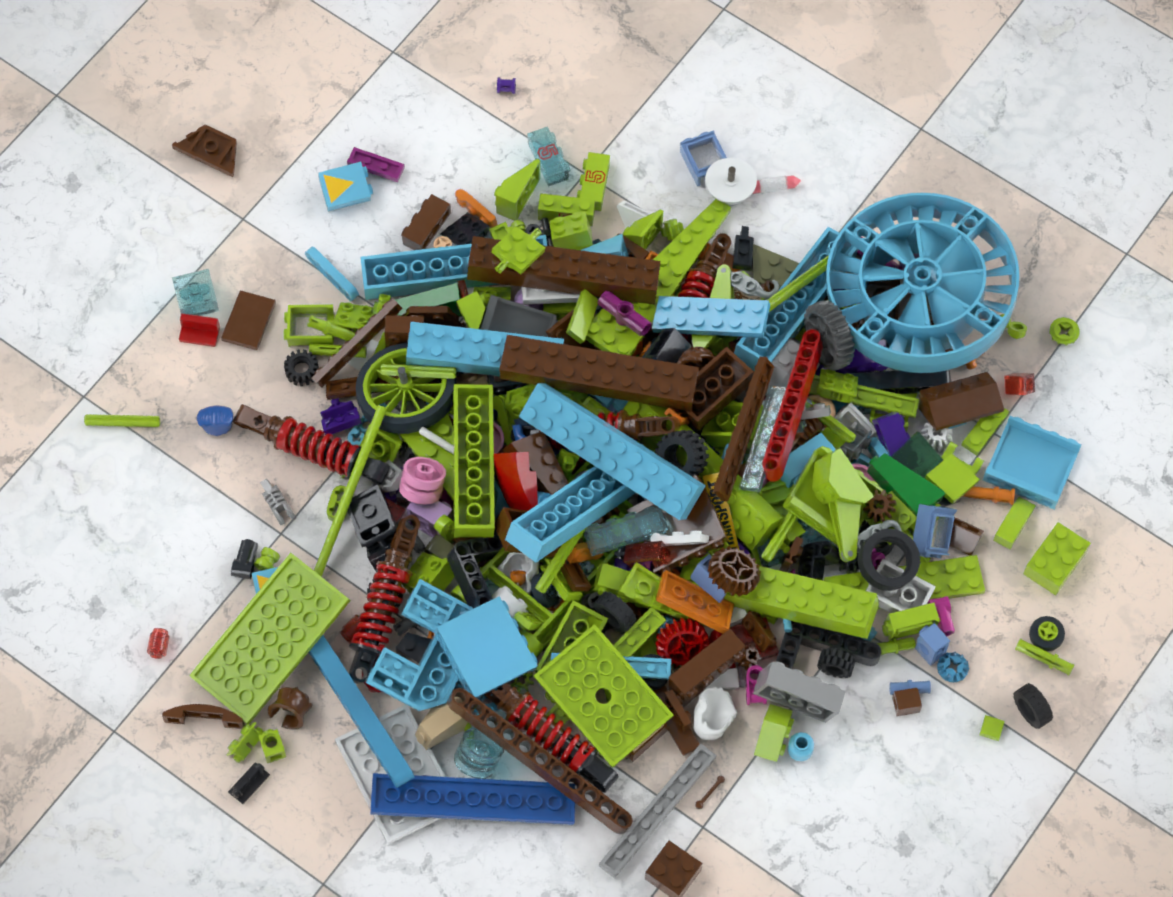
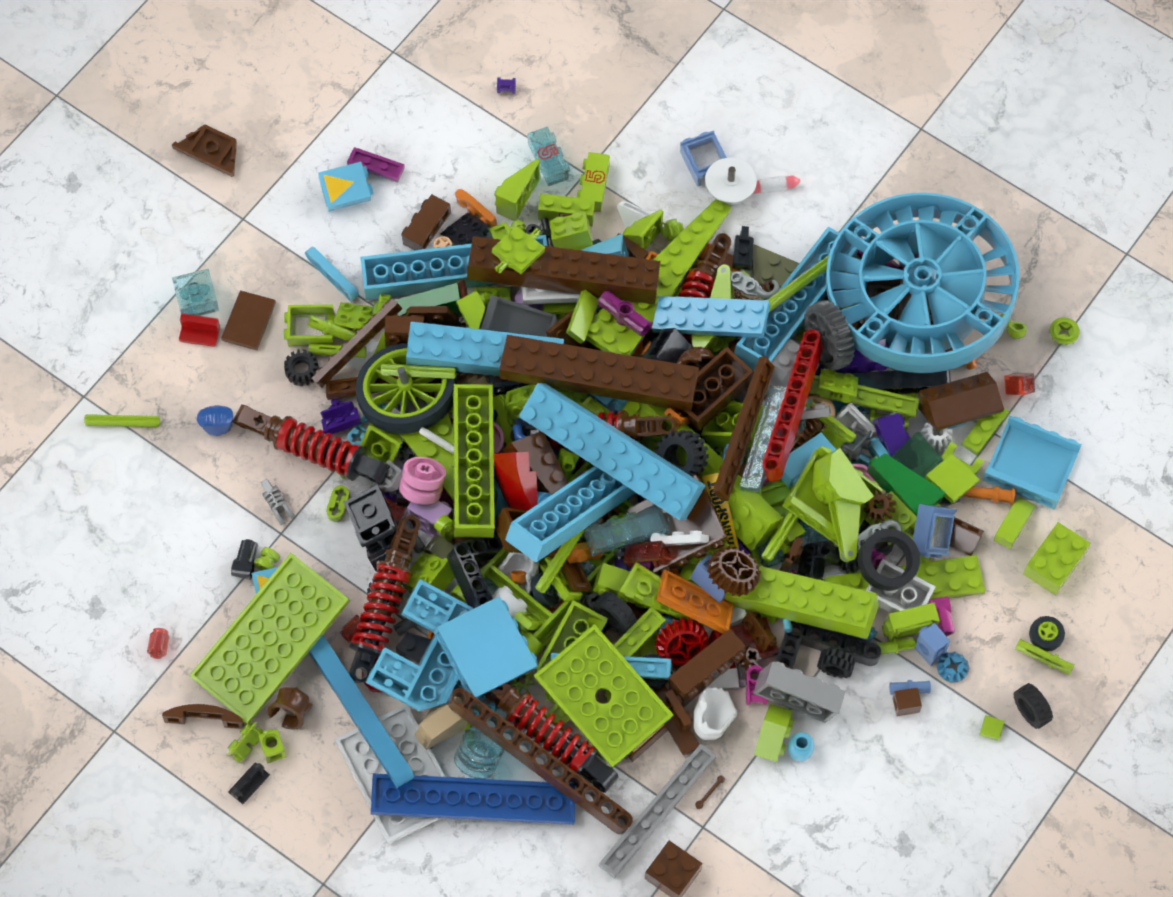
(349, 490): lime piece -> none

